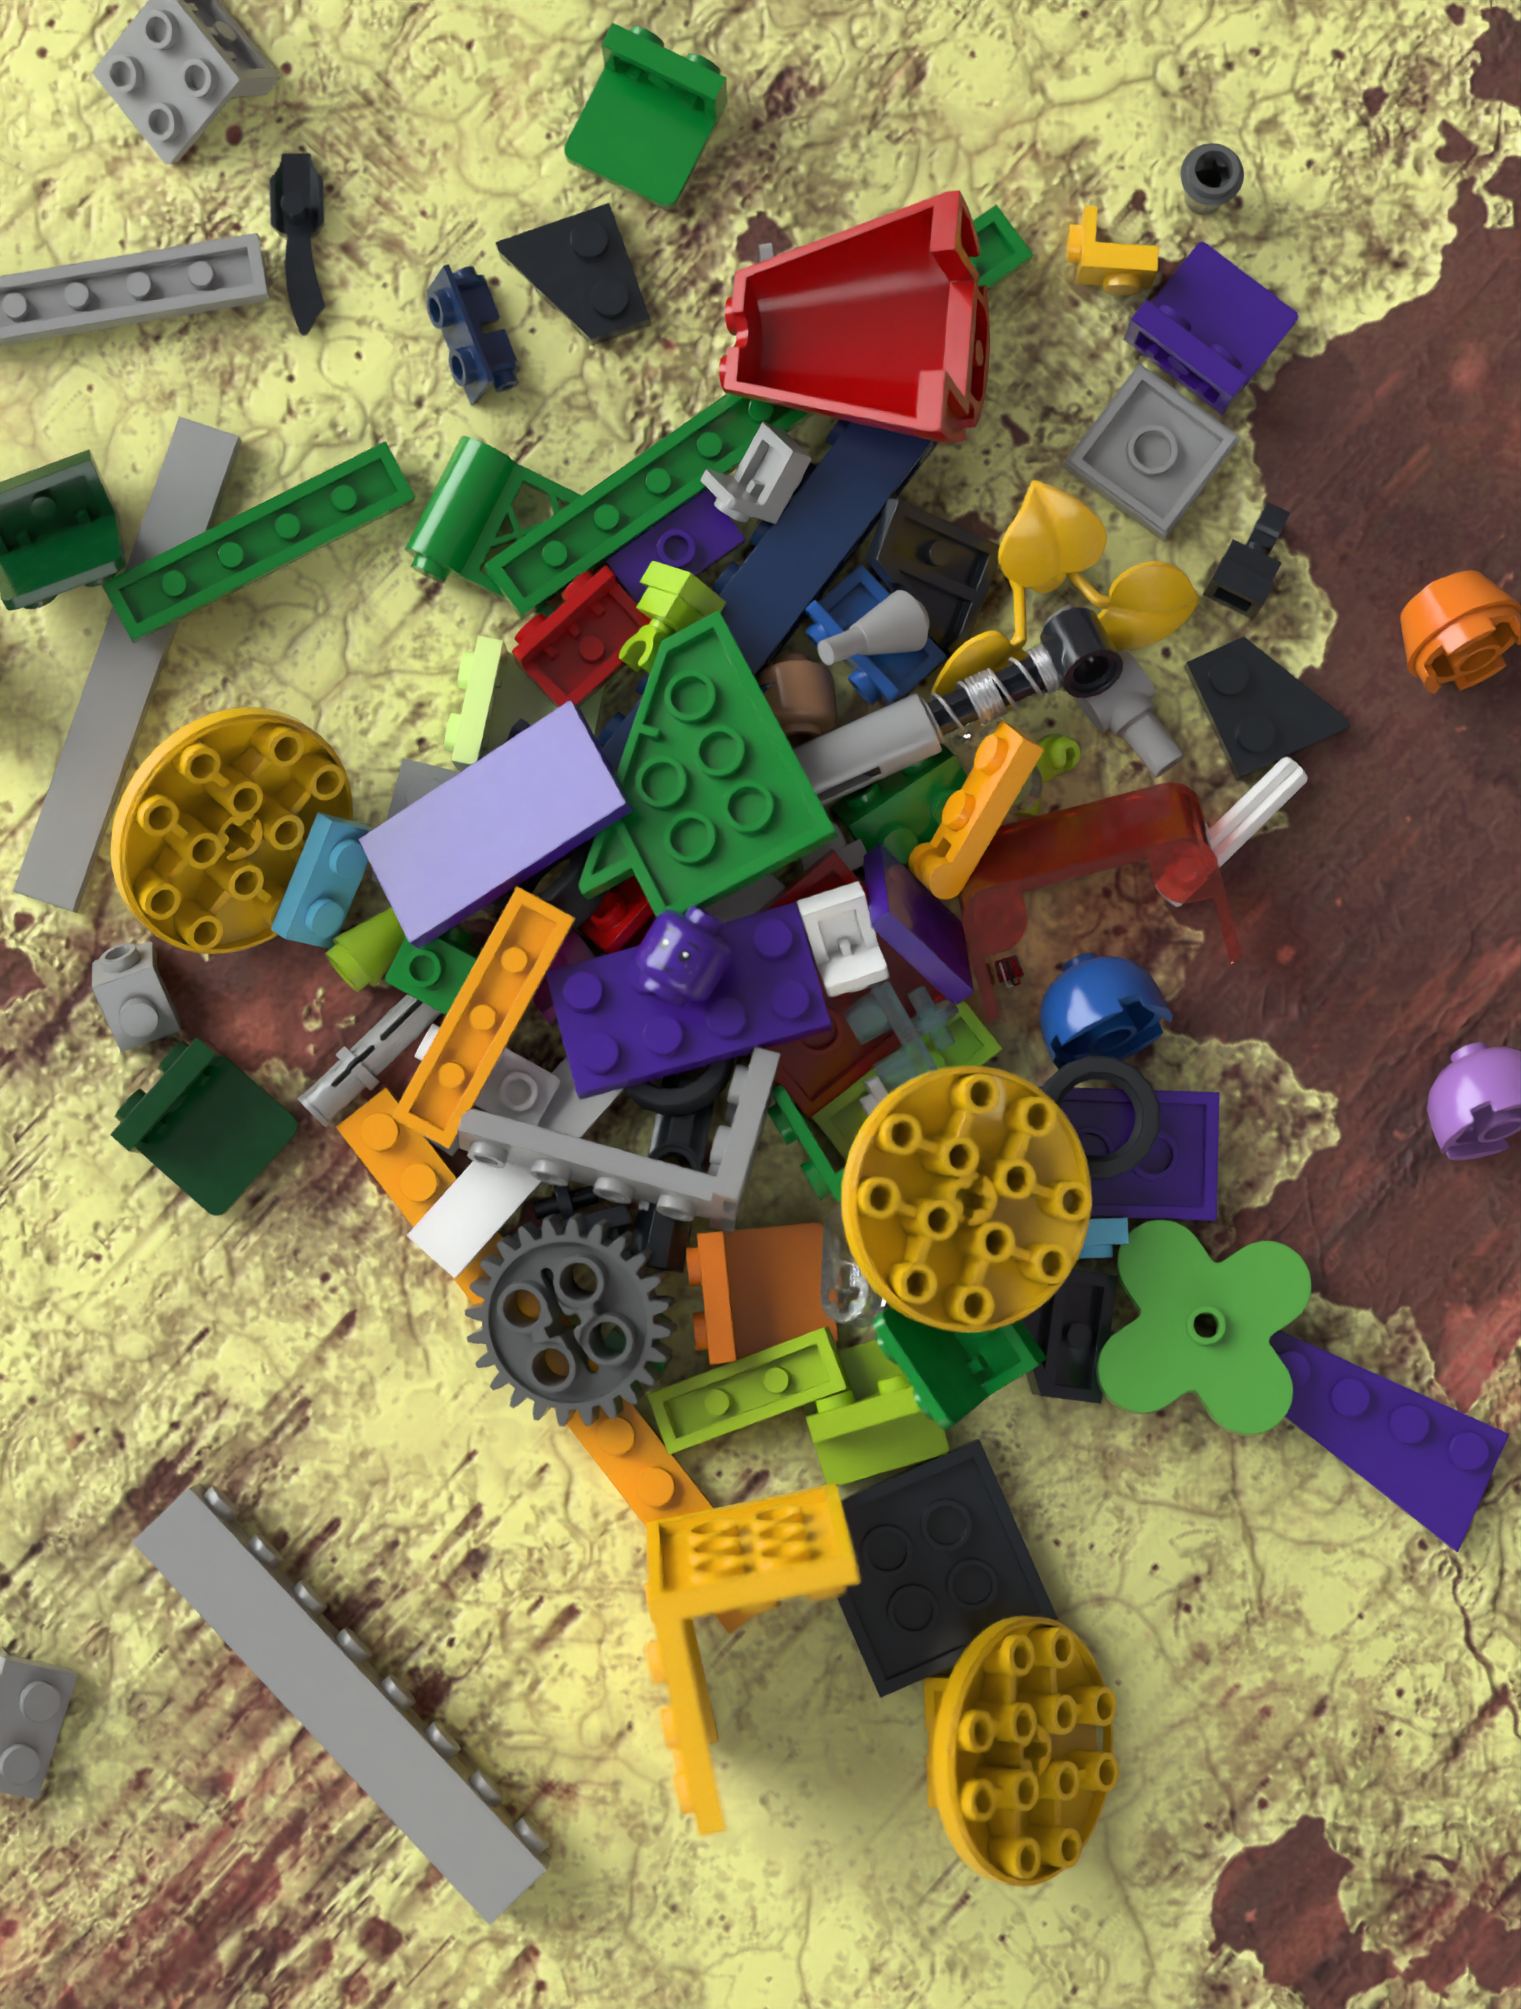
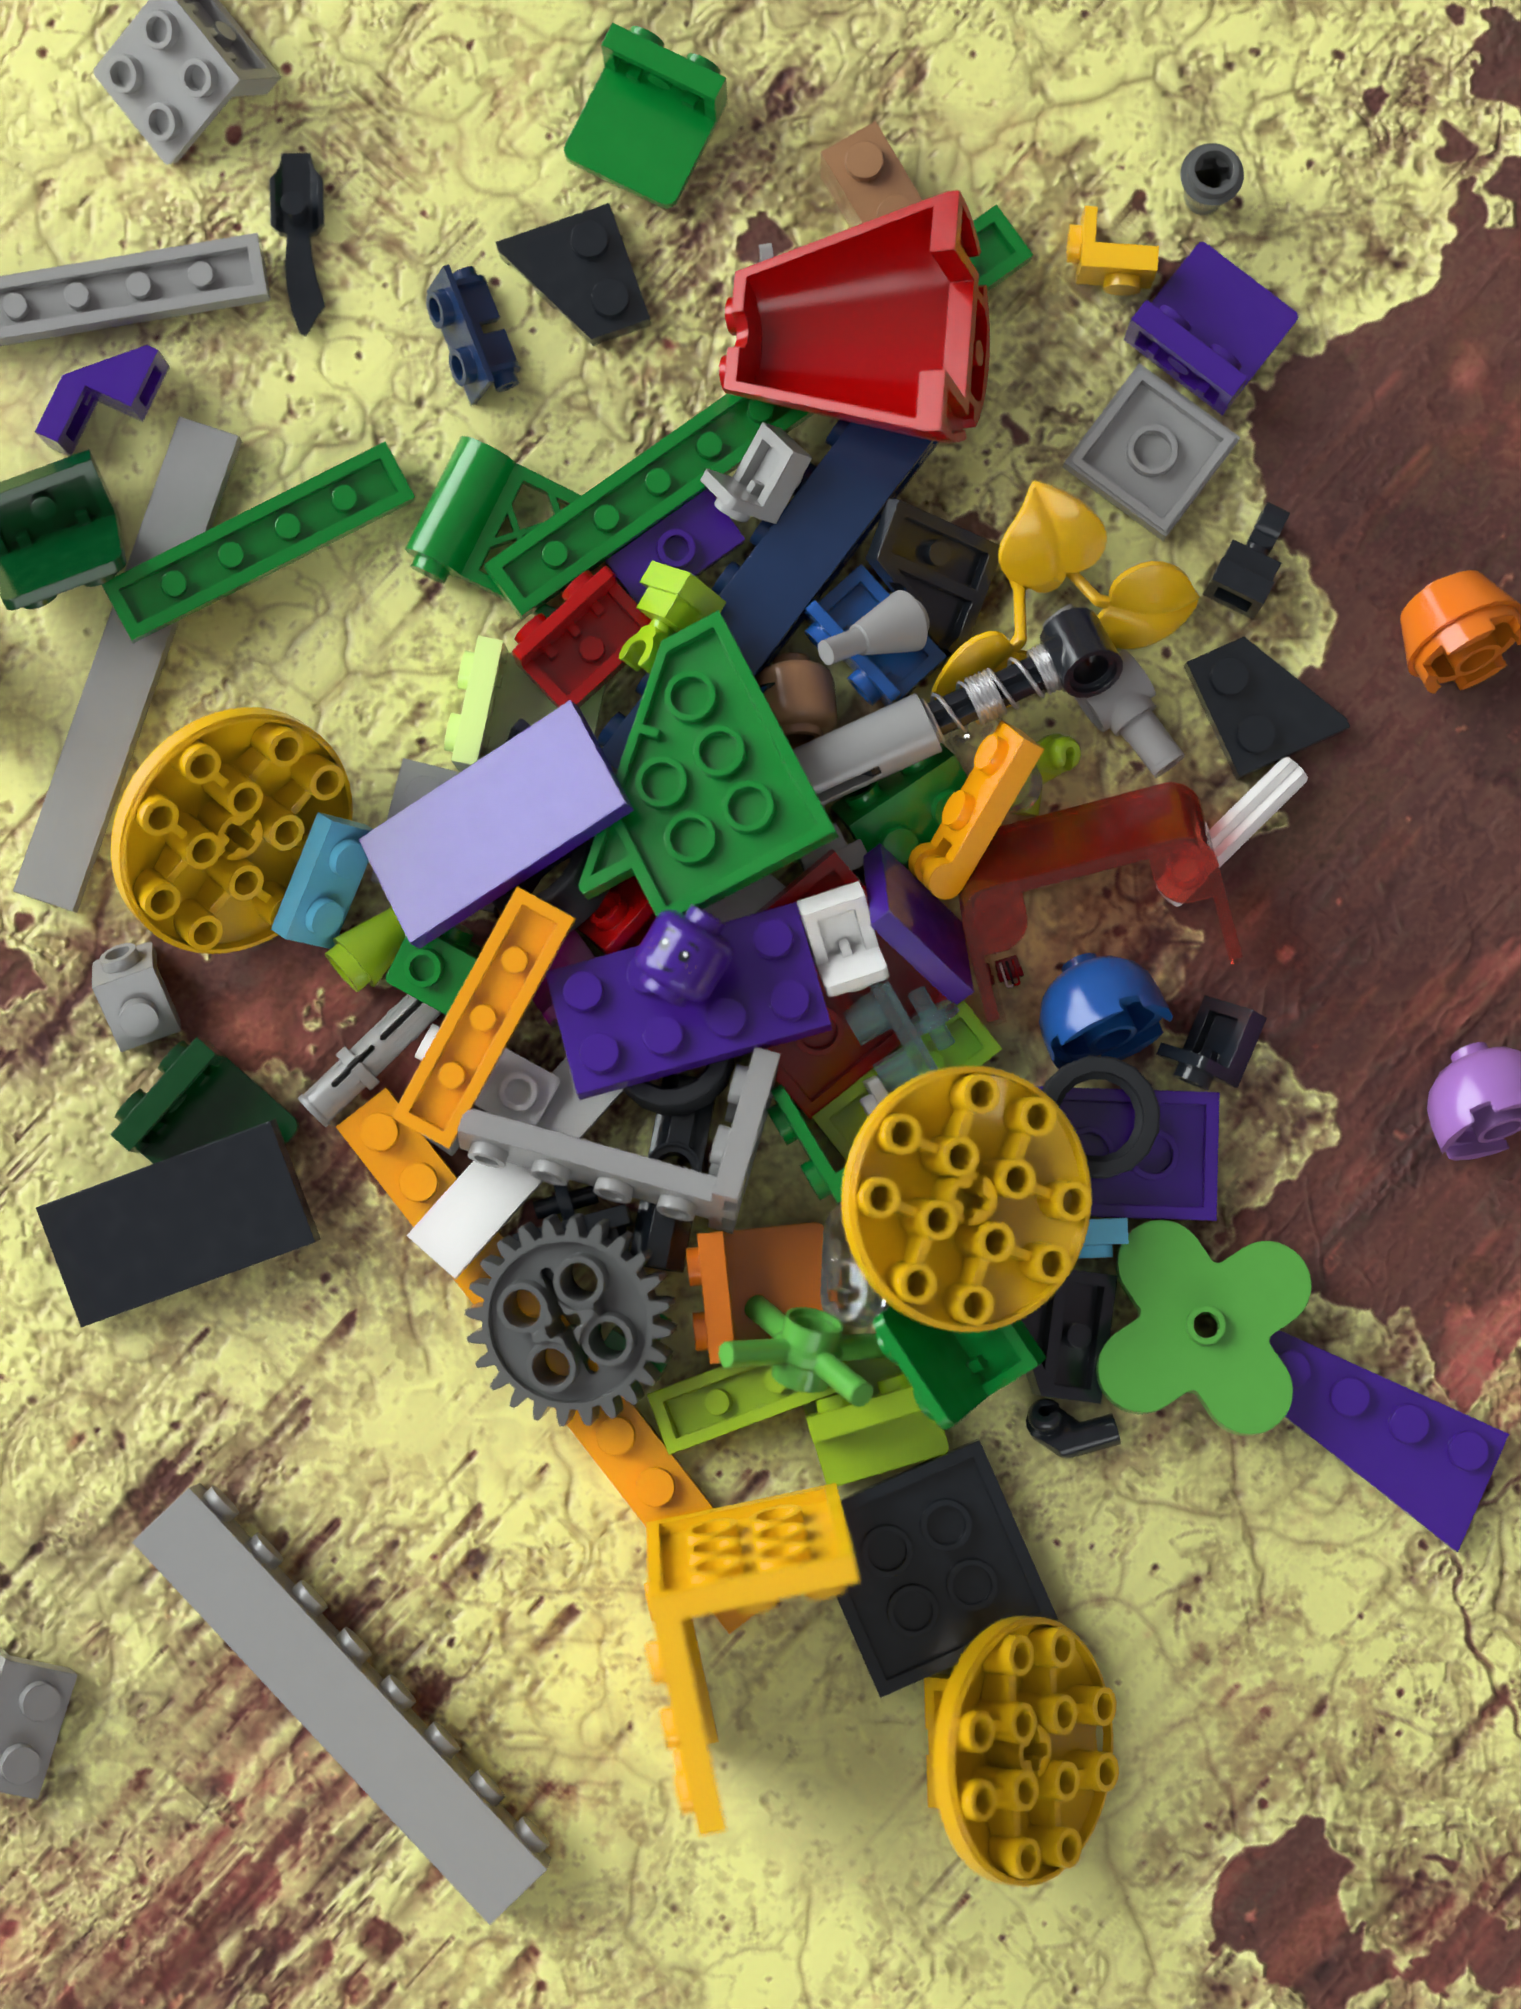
(121, 382): none -> dark purple slope
(178, 1223): none -> black tile
(804, 1350): none -> bright green bar
(866, 176): none -> medium nougat brick
(1067, 1435): none -> black arm
(1216, 1045): none -> black bracket

